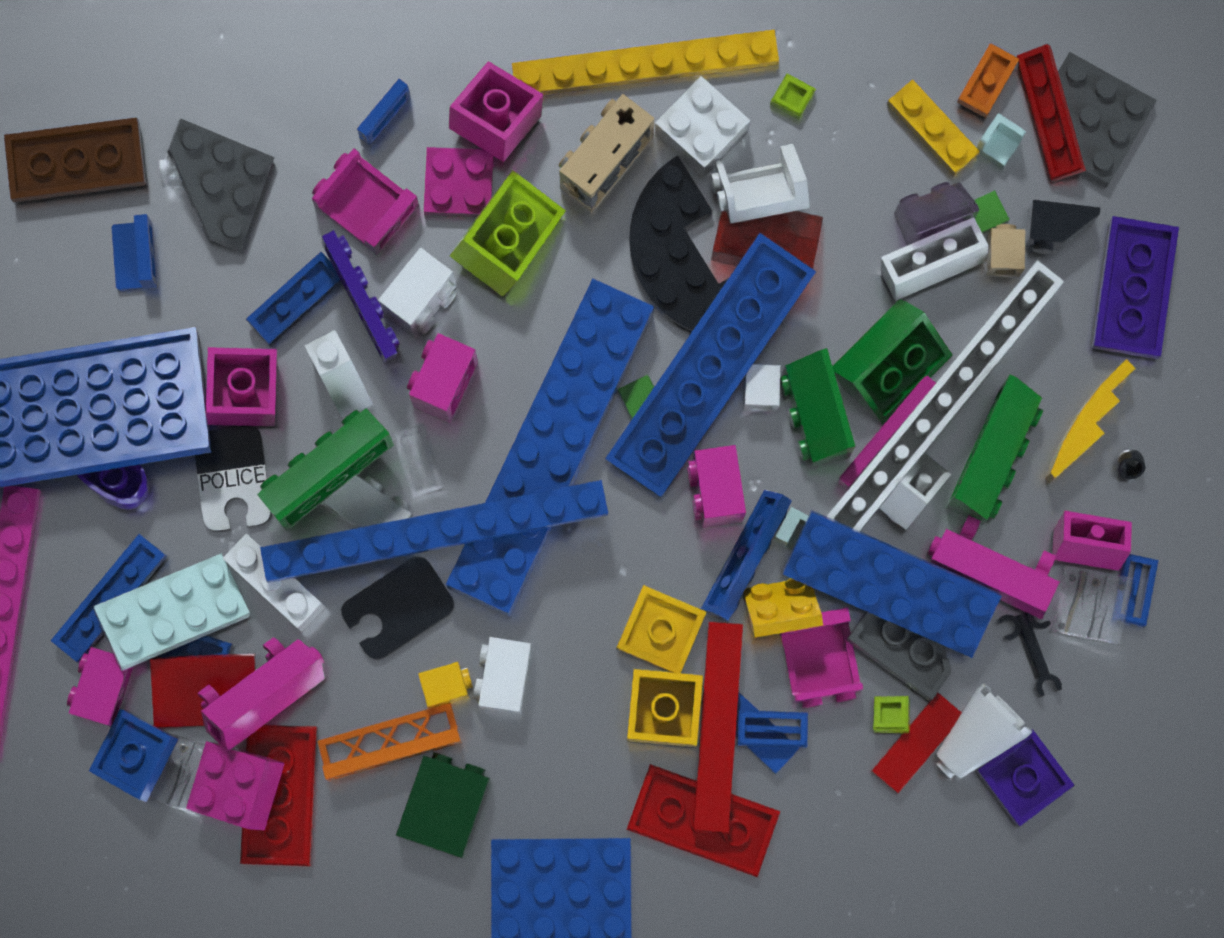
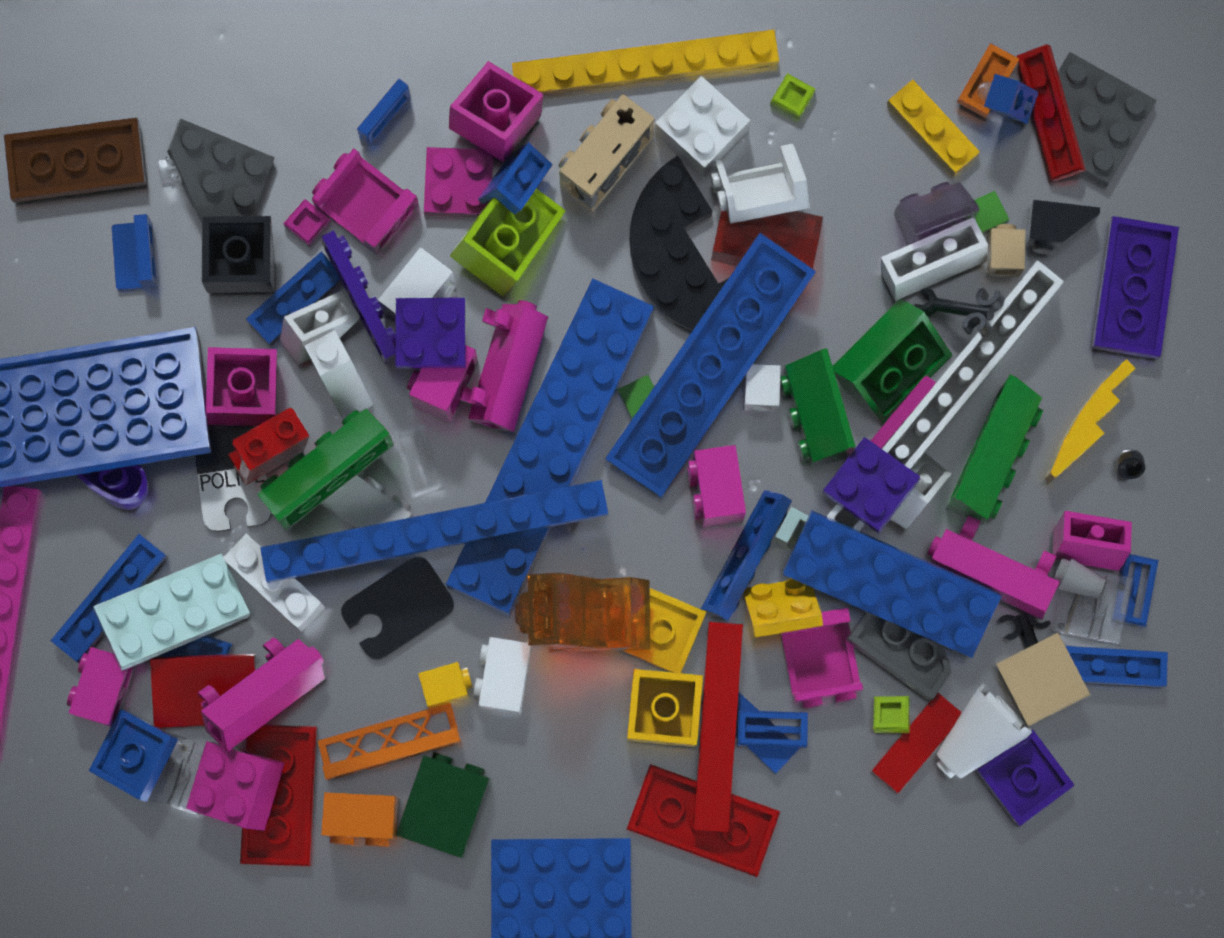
(238, 254): none -> black slope
(268, 445): none -> red panel
(307, 222): none -> dark pink tile
(316, 321): none -> white slope
(360, 817): none -> orange brick
(430, 333): none -> dark purple plate
(507, 365): none -> dark pink brick
(517, 178): none -> blue panel
(585, 613): none -> clear orange brick
(871, 485): none -> dark purple plate
(974, 313): none -> black bar
(1000, 141): light aqua panel -> none
(1008, 98): none -> blue piece
(1043, 679): none -> tan tile
(1078, 579): none -> light grey cone
(1120, 666): none -> blue plate

